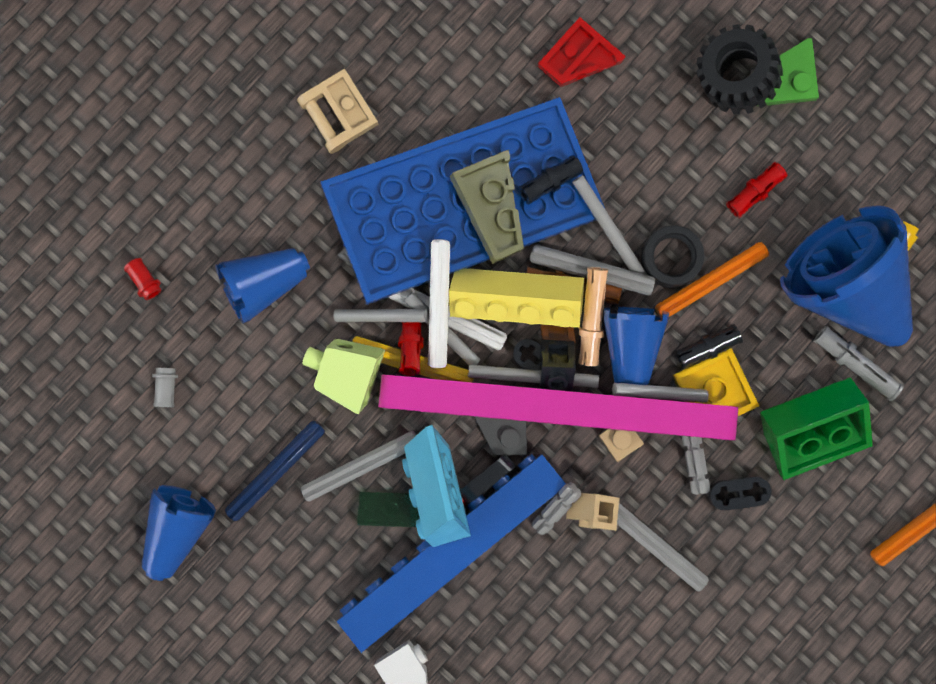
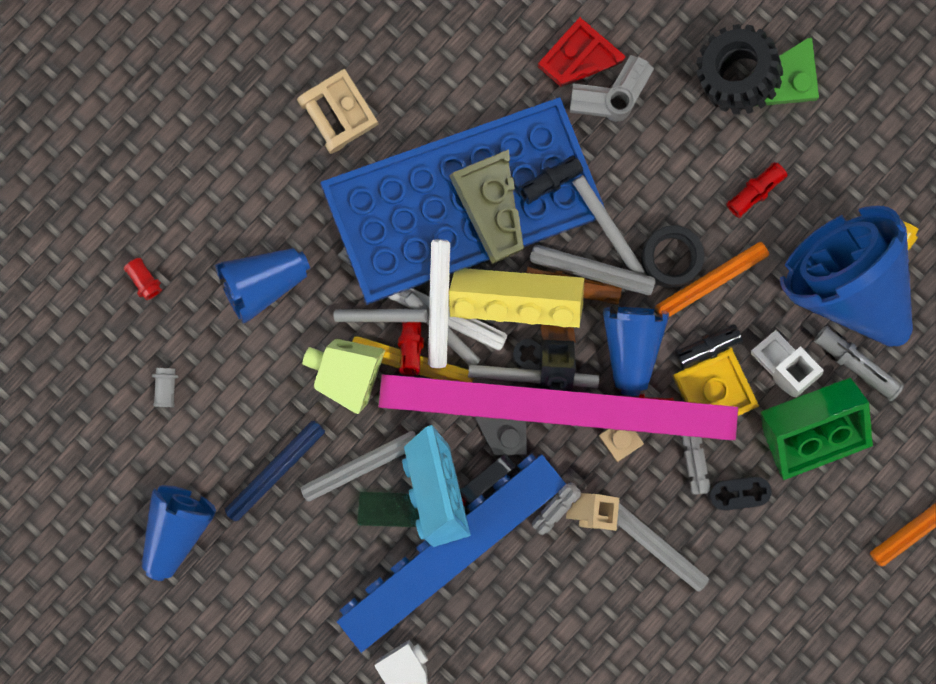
(593, 315): light nougat pin -> none
(628, 86): none -> light grey piece
(660, 392): light grey bar -> none
(790, 368): none -> white brick

